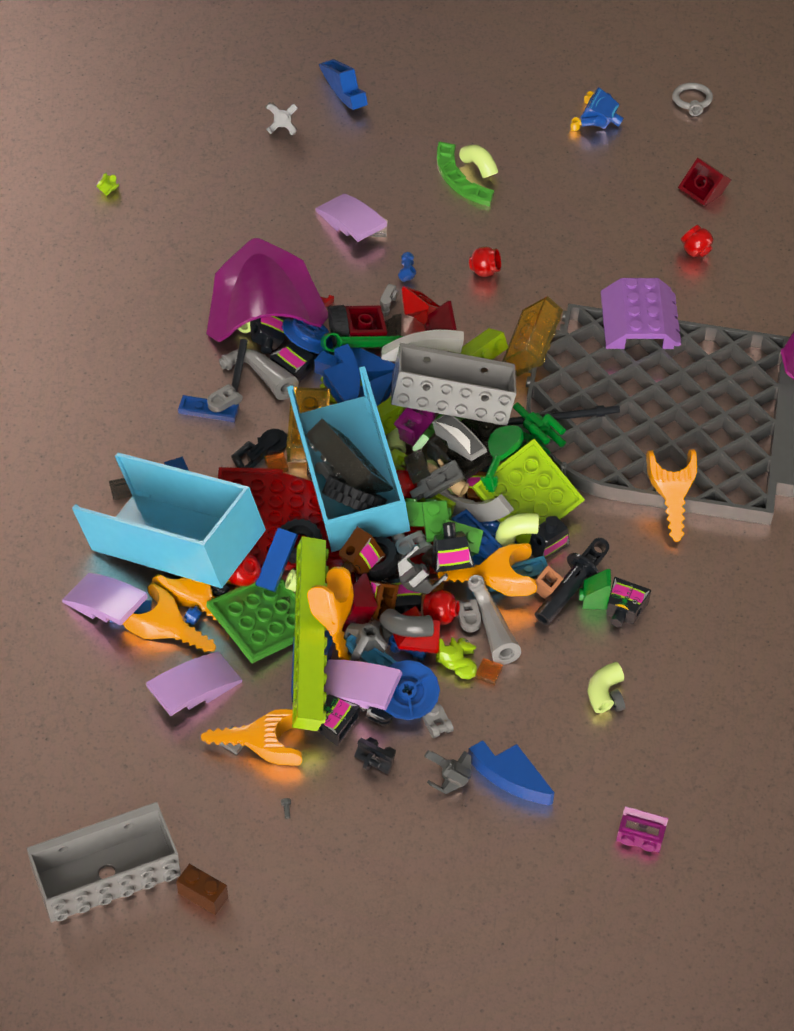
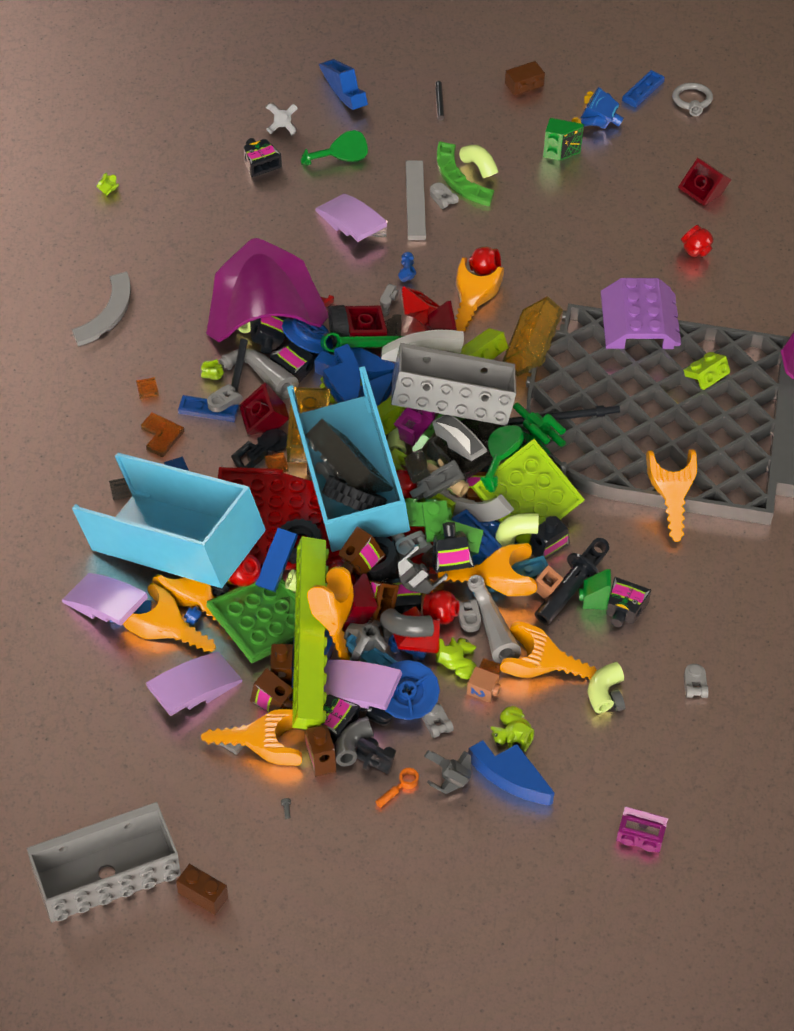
(110, 315): none -> light grey tile
(147, 388): none -> clear orange tile
(164, 433): none -> clear orange tile
(212, 370): none -> lime arm
(261, 157): none -> black torso
(263, 411): none -> dark red slope
(271, 692): none -> reddish brown torso
(282, 661): none -> reddish brown torso
(318, 744): none -> reddish brown torso
(347, 147): none -> green piece
(347, 741): none -> dark grey cylinder
(393, 791): none -> orange piece
(415, 200): none -> light grey tile
(439, 100): none -> black bar
(442, 195): none -> light grey plate
(474, 292): none -> light orange animal
(483, 685): none -> nougat brick
(517, 729): none -> lime animal
(524, 78): none -> reddish brown brick
(542, 655): none -> light orange animal
(562, 139): none -> green slope
(643, 88): none -> blue tile
(695, 676): none -> light grey plate
(708, 369): none -> lime bracket

